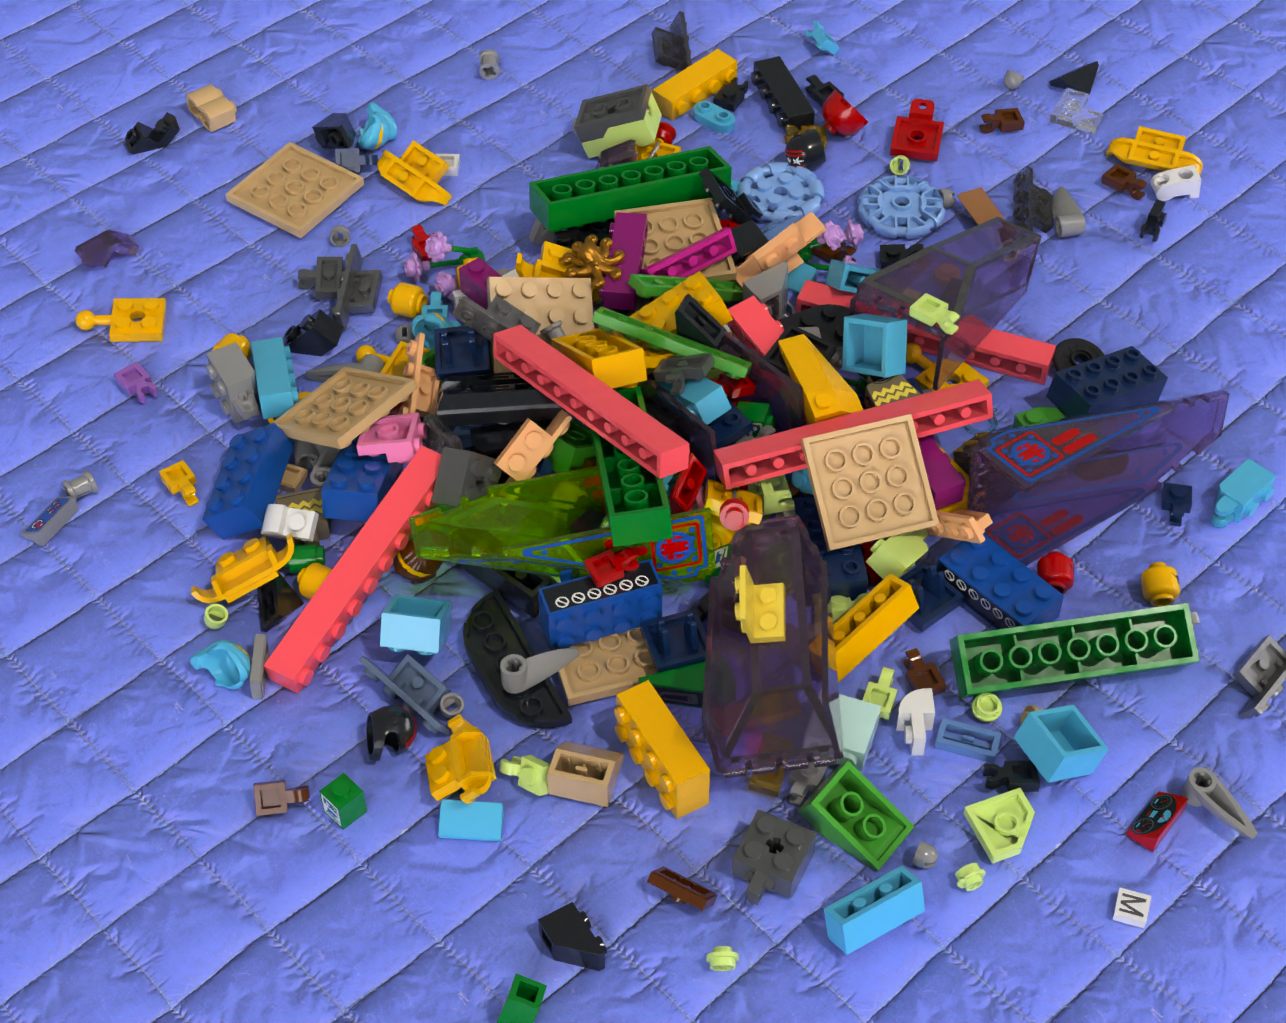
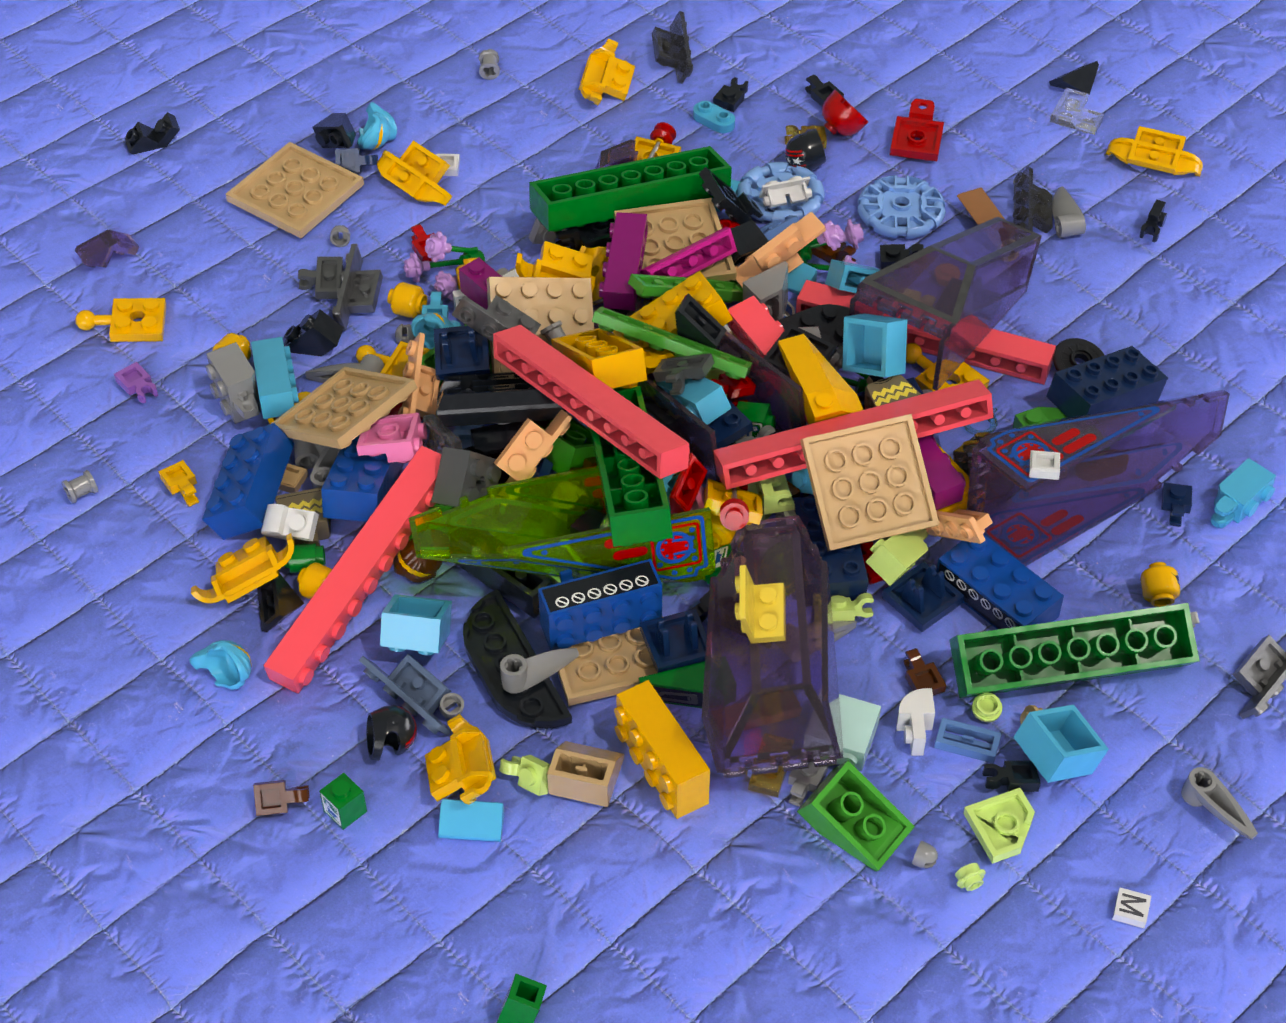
(51, 520): light grey slope -> none
(211, 107): tan brick -> none
(215, 616): yellowish green hinge -> none
(258, 673): light grey tile -> none
(570, 938): black slope -> none
(593, 261): pearl gold animal -> none
(606, 74): none -> yellow plate
(609, 567): red plate -> none
(616, 119): piece -> none
(682, 889): reddish brown plate -> none
(695, 84): yellow brick -> none
(722, 959): yellowish green plate -> none
(773, 856): dark grey hinge -> none
(775, 192): none -> white hinge
(782, 93): black brick -> none
(823, 40): medium azure plate -> none
(872, 622): yellow brick -> none
(874, 909): medium azure brick -> none
(882, 693): yellowish green plate -> none
(895, 165): yellowish green hinge -> none
(932, 310): yellowish green plate -> none
(947, 197): light grey hinge -> none
(1004, 119): reddish brown plate -> none
(1012, 79): light grey hinge -> none
(1044, 465): none -> white tile
(1056, 570): red head -> none
(1123, 178): reddish brown plate -> none
(1157, 819): slope -> none
(1176, 183): white leg -> none

